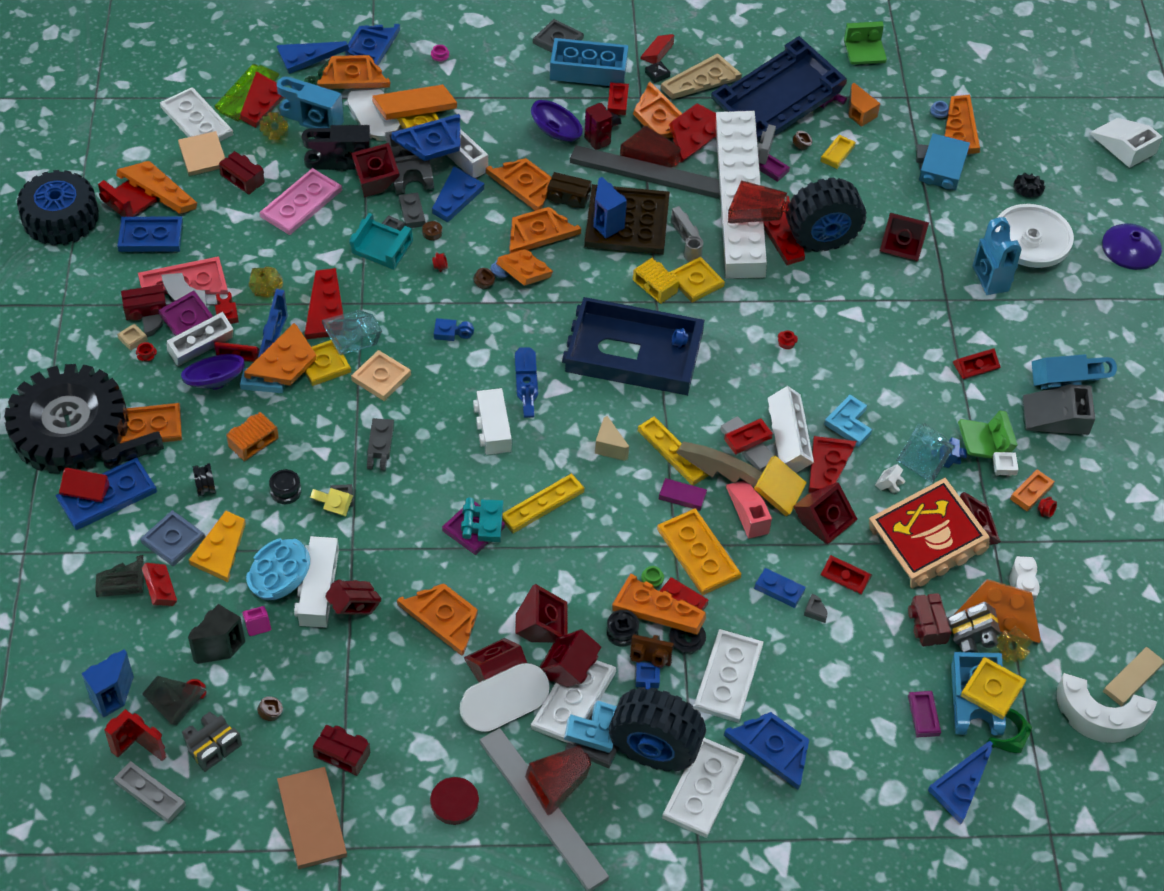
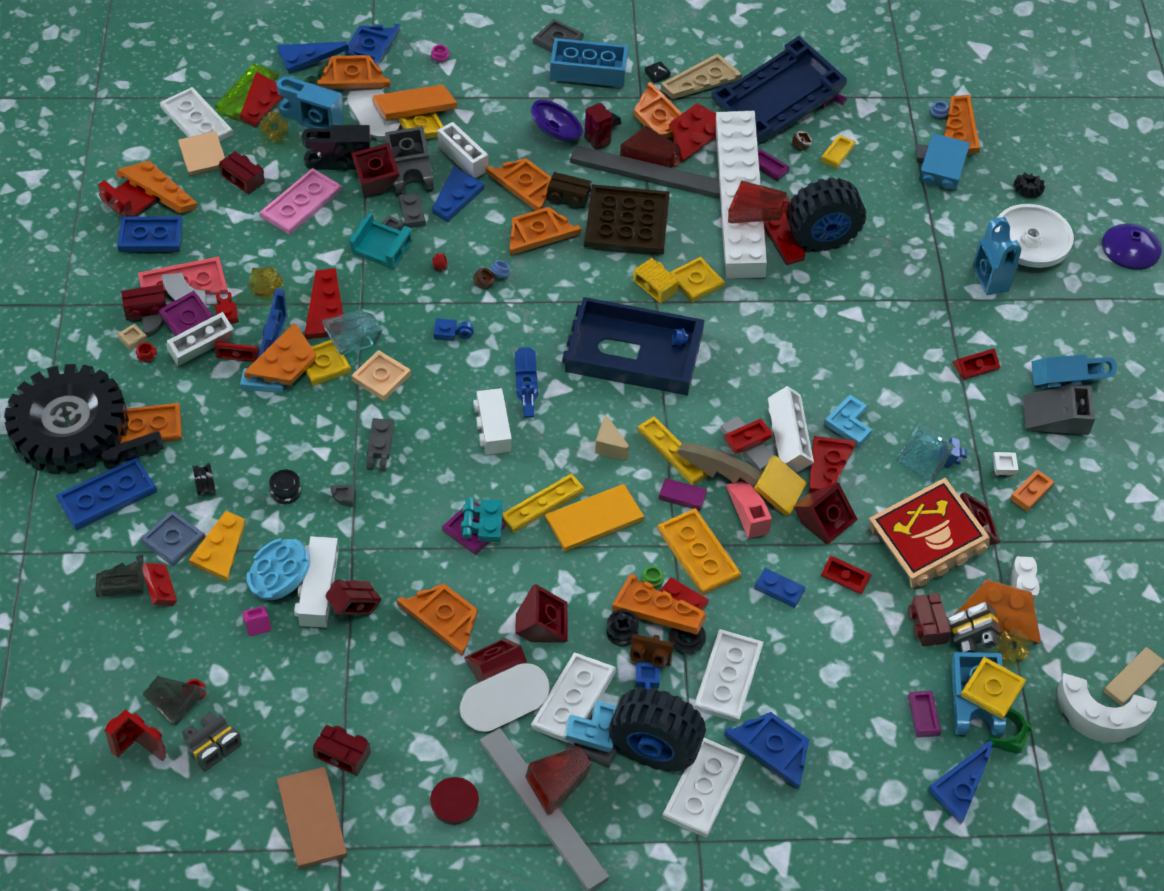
(57, 207): black wheel -> none
(84, 484): red slope -> none
(109, 682): blue slope -> none
(149, 792): light grey plate -> none
(213, 371): dark purple dish -> none
(216, 636): pearl dark grey slope -> none
(252, 436): orange brick -> none
(270, 708): tile -> none
(335, 500): light yellow plate -> none
(431, 138): blue wing -> none
(432, 230): reddish brown tile -> none
(524, 267): orange plate -> none
(570, 658): dark red slope -> none
(594, 517): none -> light orange tile
(609, 209): blue slope -> none
(618, 98): red plate -> none
(658, 48): red slope -> none
(689, 233): light grey plate -> none
(766, 140): light grey plate -> none
(787, 339): red plate -> none
(816, 609): dark grey tile -> none
(862, 106): orange slope -> none
(864, 43): bright green bracket -> none
(890, 478): white tile -> none
(904, 236): dark red slope -> none
(986, 438): bright green bracket -> none
(1047, 507): red plate -> none
(1128, 140): white slope -> none

